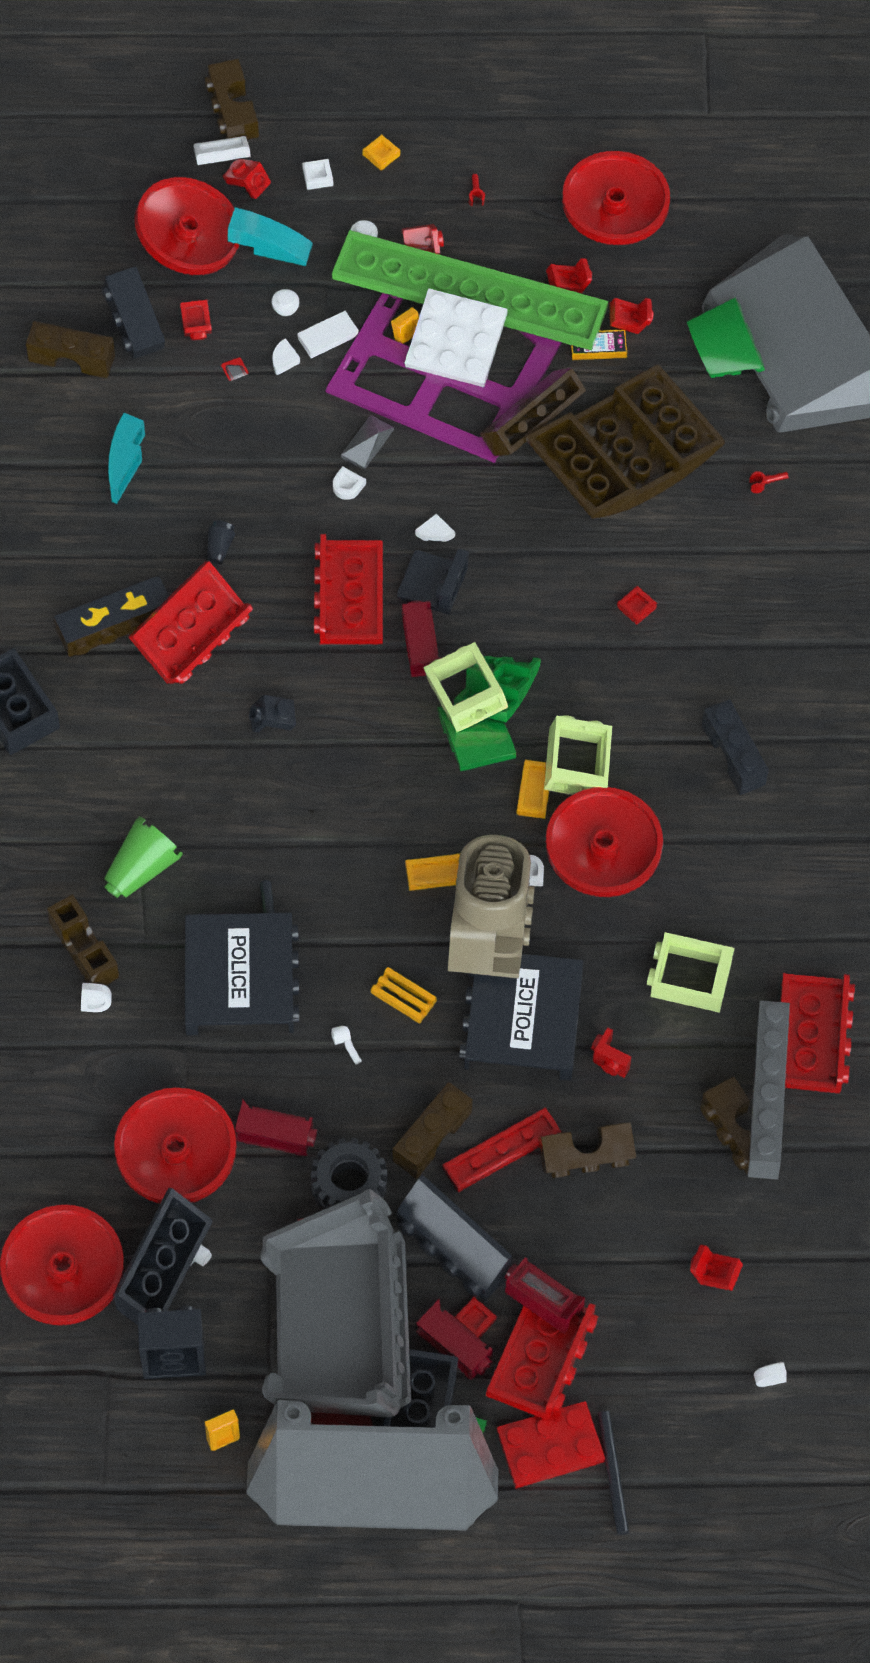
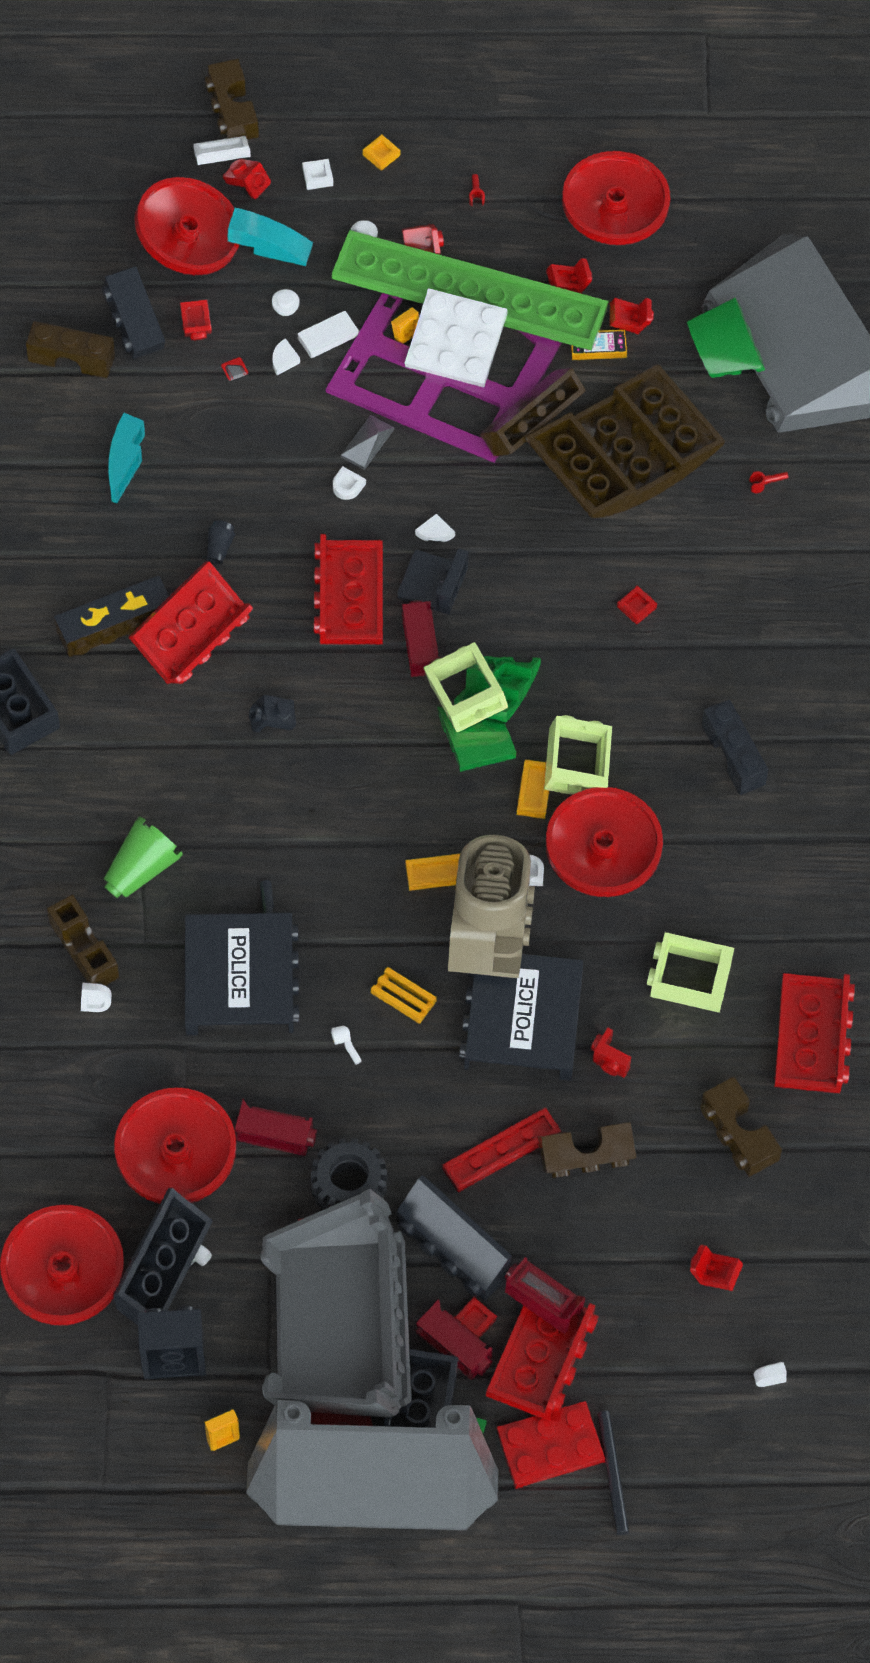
(421, 1141): dark brown arch -> none
(768, 1090): dark grey brick -> none

